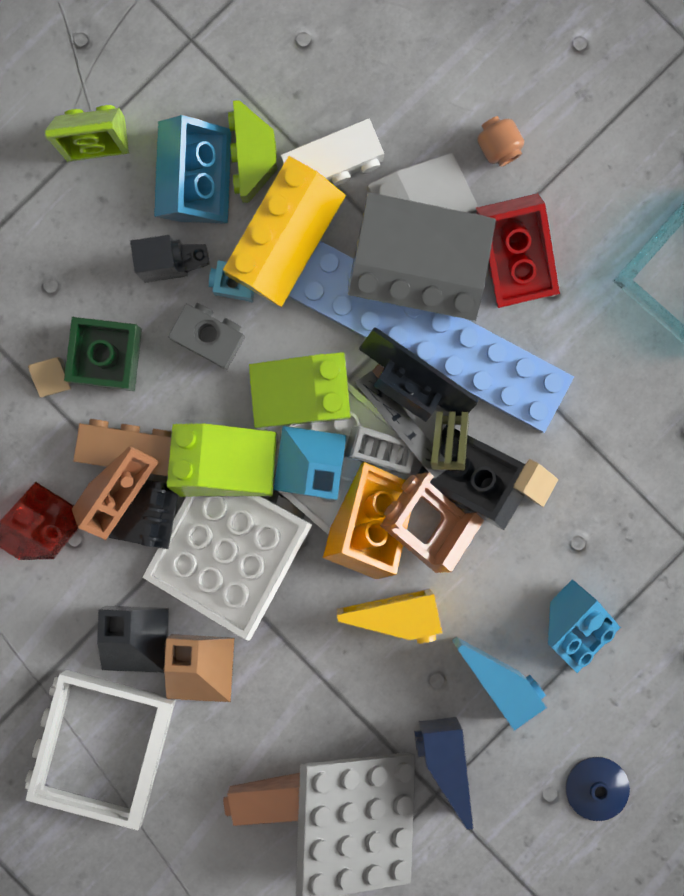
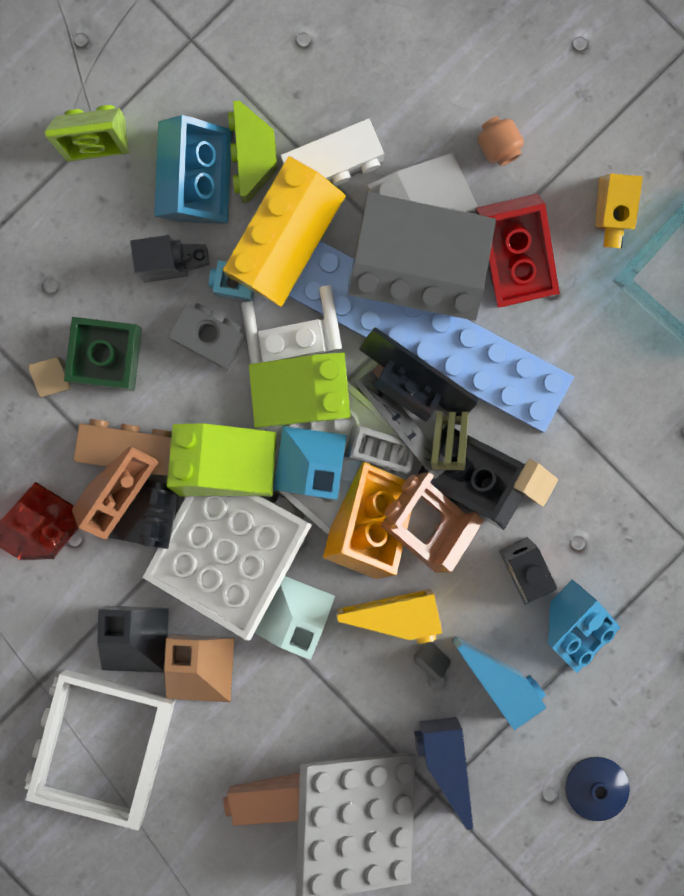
(293, 339): none -> white plate
(296, 617): none -> light aqua slope
(432, 661): none -> dark grey slope
(528, 570): none -> black torso
(621, 193): none -> yellow torso

